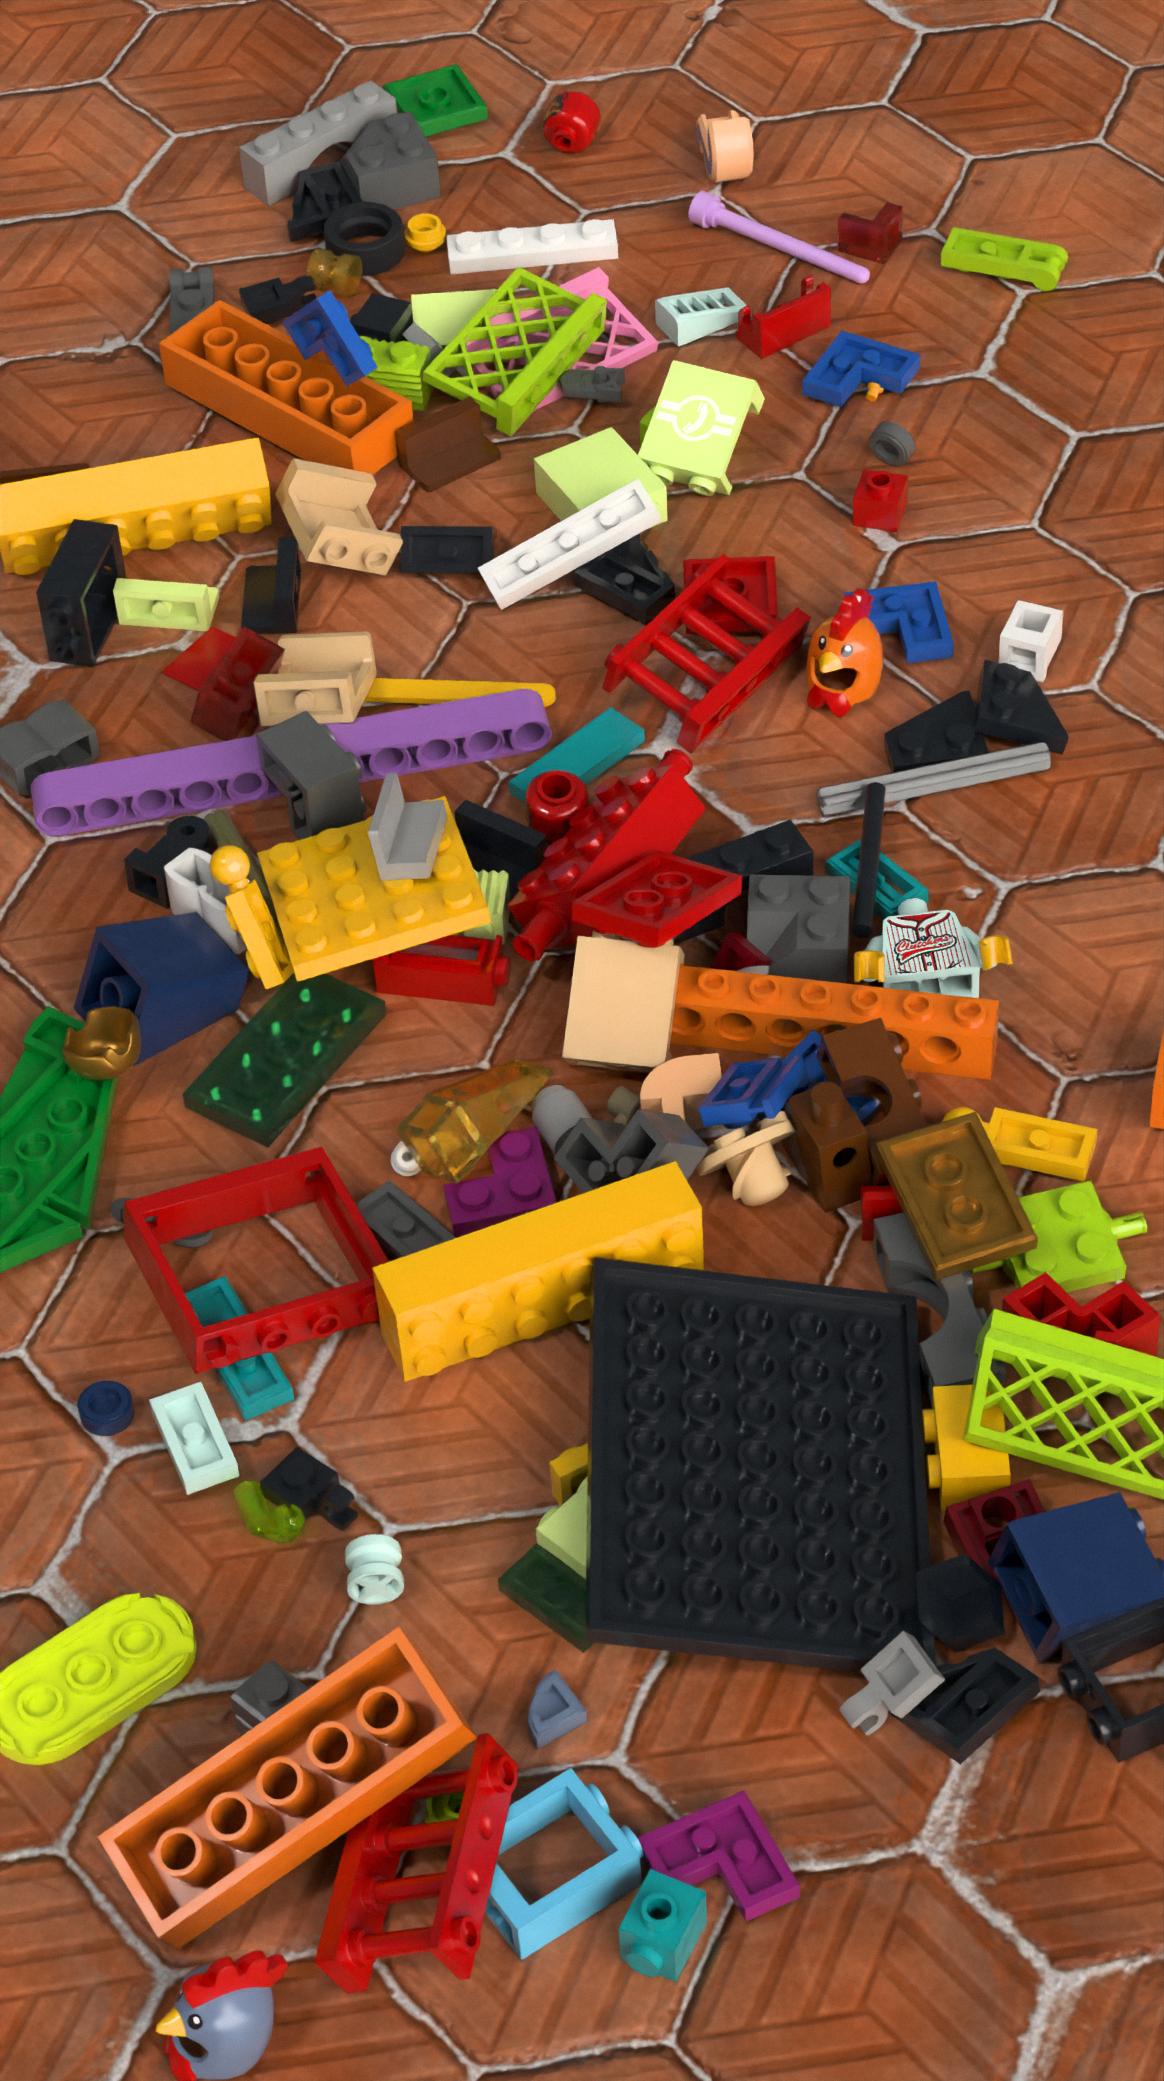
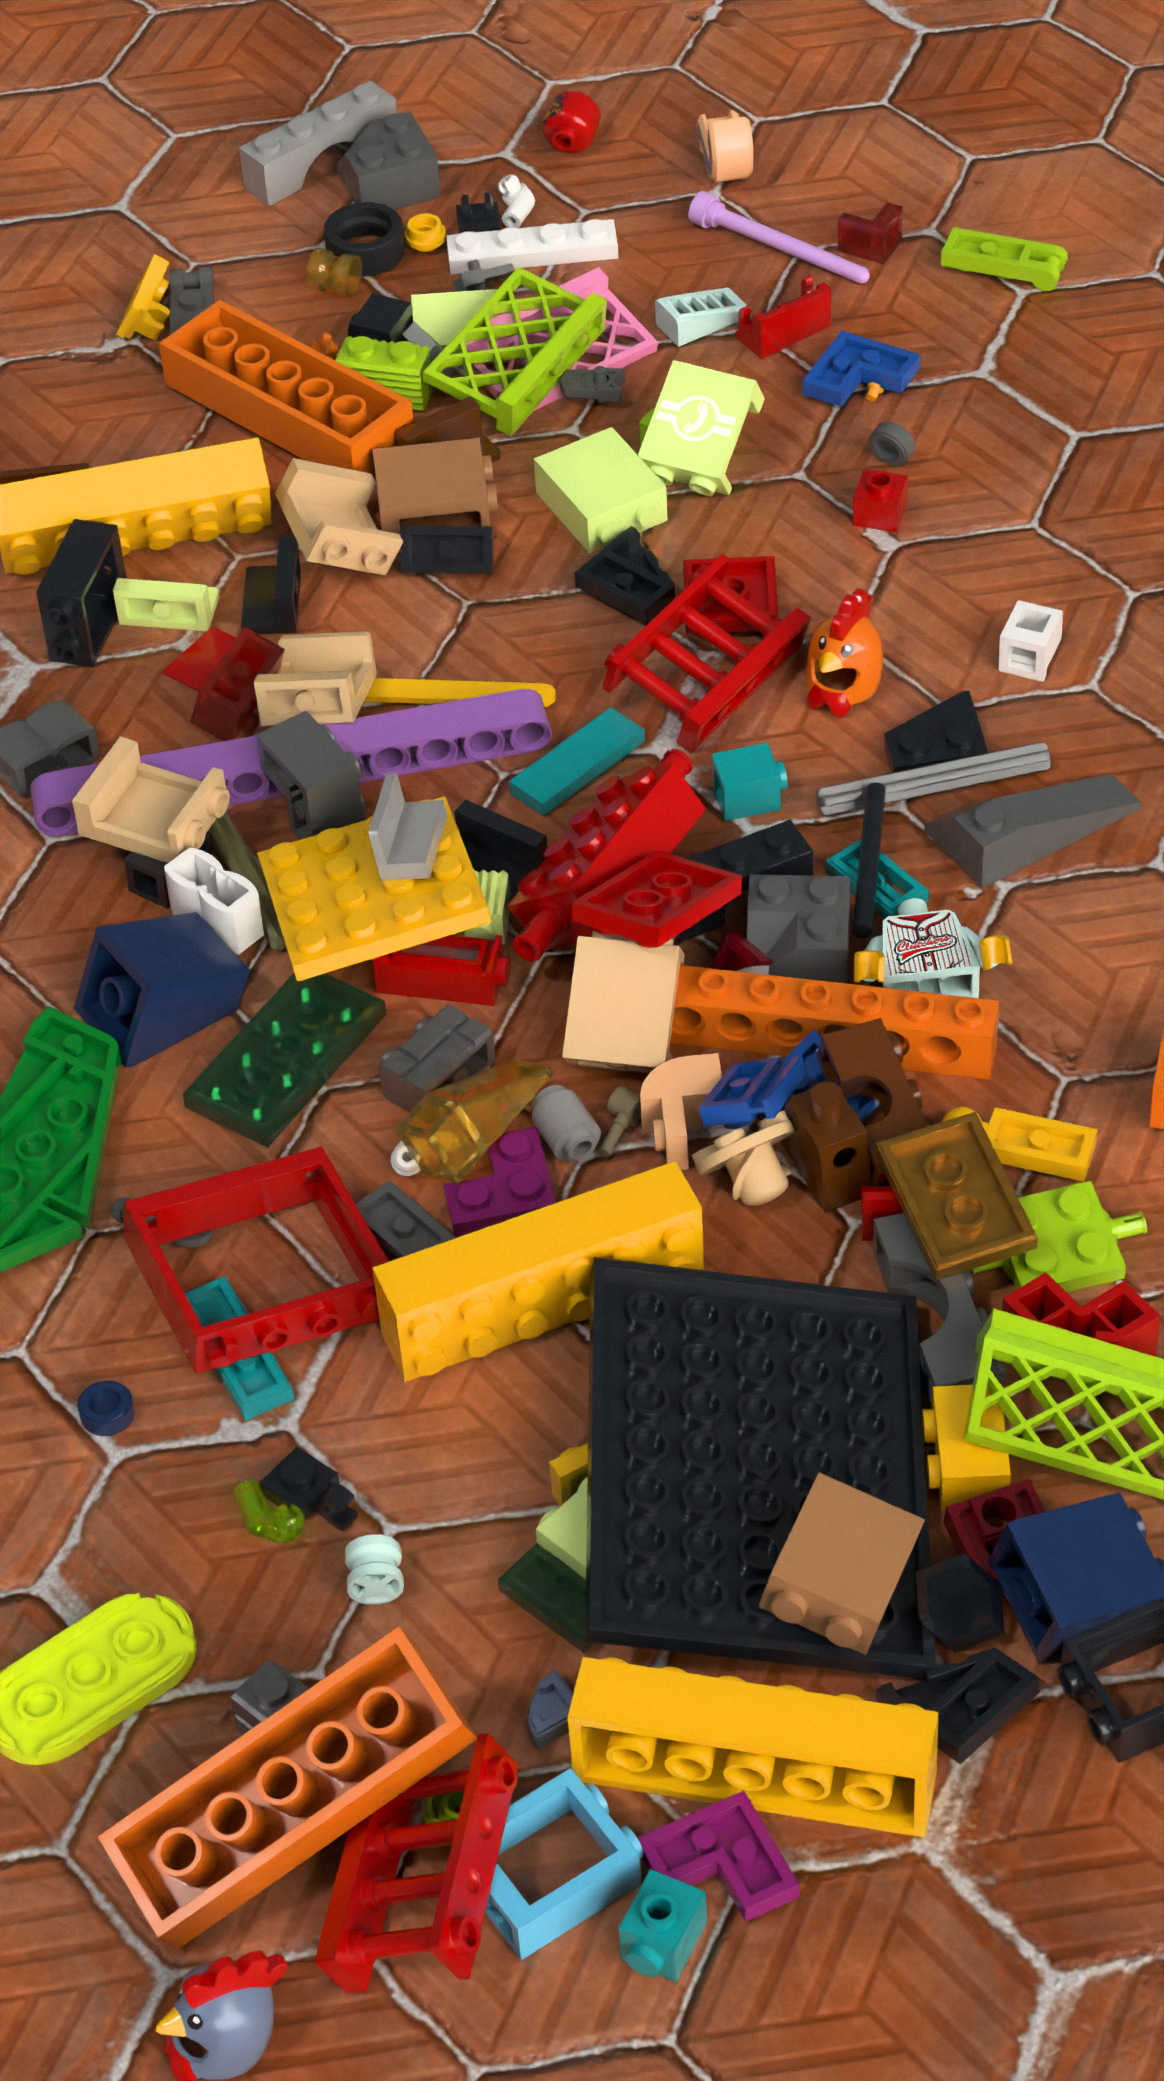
(105, 1045): pearl gold hair -> none
(144, 310): none -> yellow plate
(147, 806): none -> tan panel
(194, 1438): light aqua plate -> none
(251, 917): yellow plate -> none
(274, 300): black plate -> none
(319, 195): black wing -> none
(327, 327): blue plate -> none
(433, 481): none -> medium nougat panel
(437, 1055): none -> flat silver brick
(438, 99): green plate -> none
(478, 216): none -> black tile
(478, 278): none -> dark grey piece
(517, 198): none -> white arm
(553, 801): red head -> none
(570, 544): white plate -> none
(609, 1152): dark grey brick -> none
(747, 781): none -> teal brick
(779, 1744): none -> yellow brick
(841, 1563): none -> medium nougat brick
(898, 1682): light grey plate -> none
(918, 618): blue plate -> none
(1015, 708): black wing -> none
(1018, 829): none -> dark grey wedge

